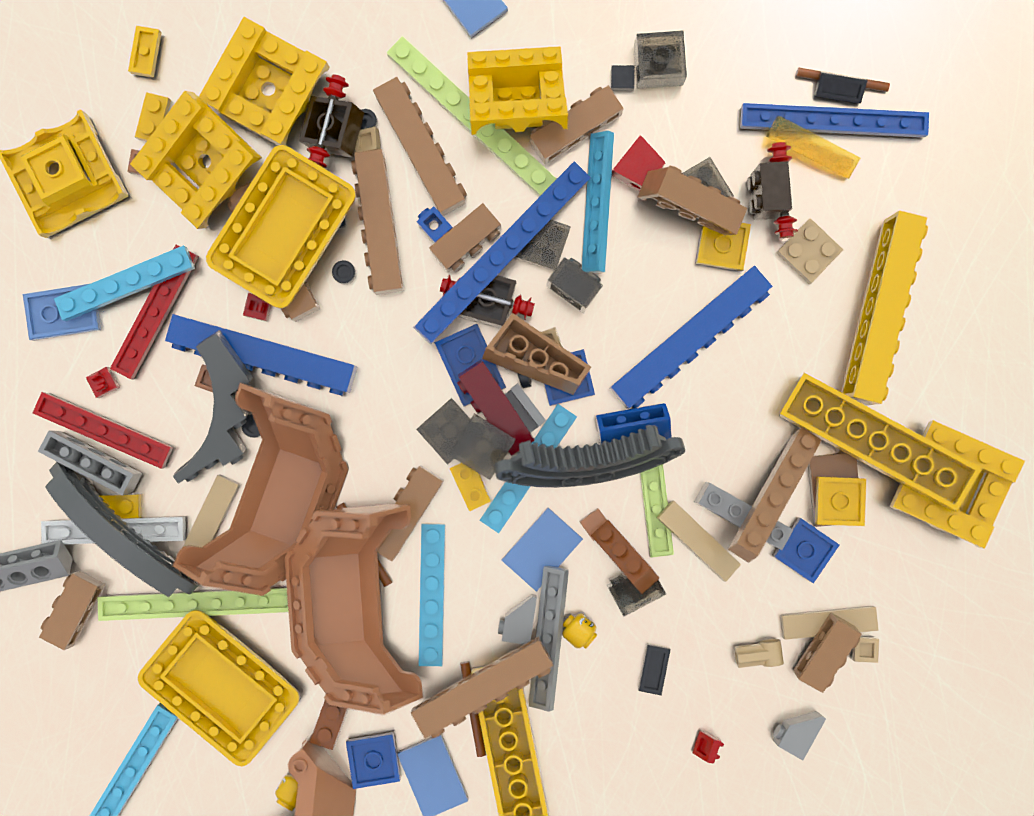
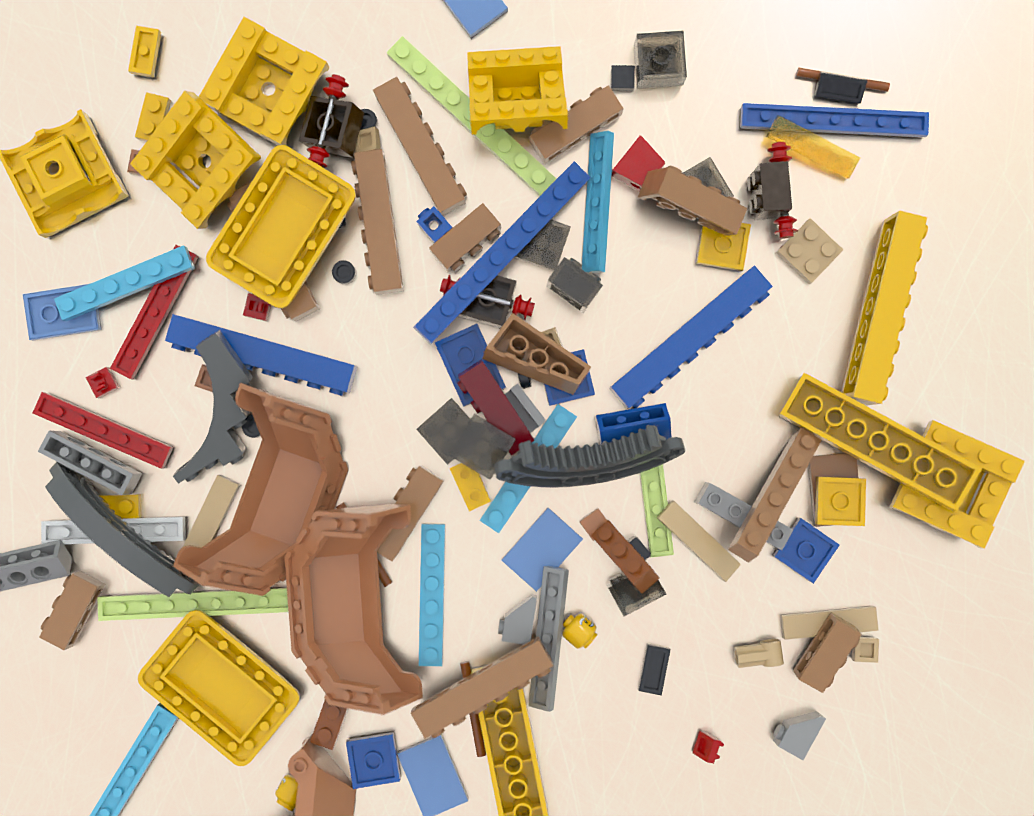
(639, 547): none -> black tile

